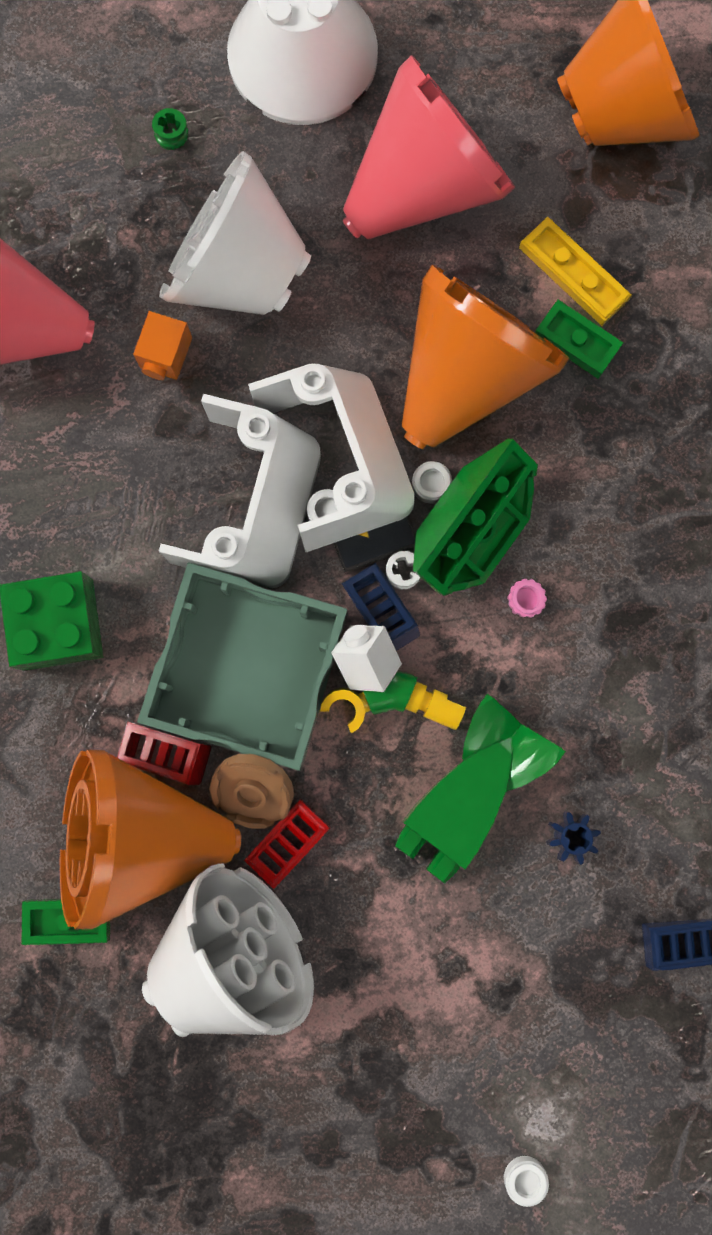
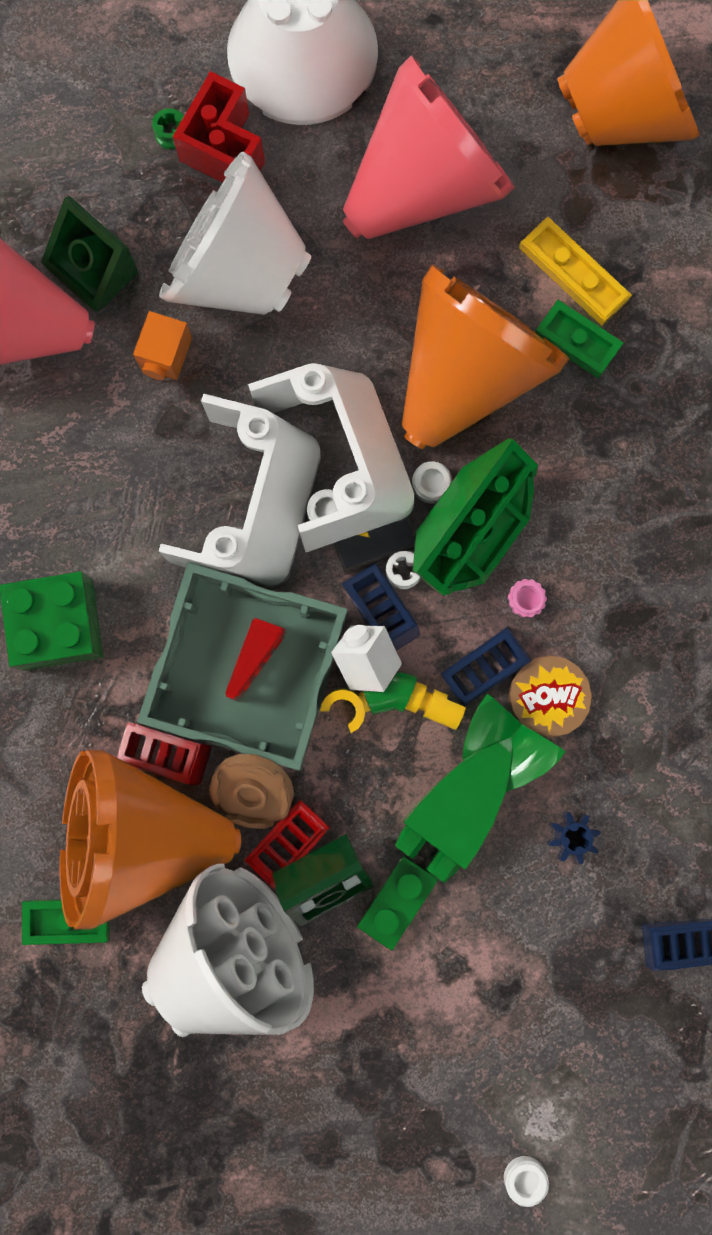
(87, 256): none -> dark green slope
(213, 130): none -> red brick
(257, 649): none -> red slope
(321, 881): none -> dark green slope
(397, 903): none -> green plate
(515, 648): none -> dark blue slope
(550, 696): none -> tile

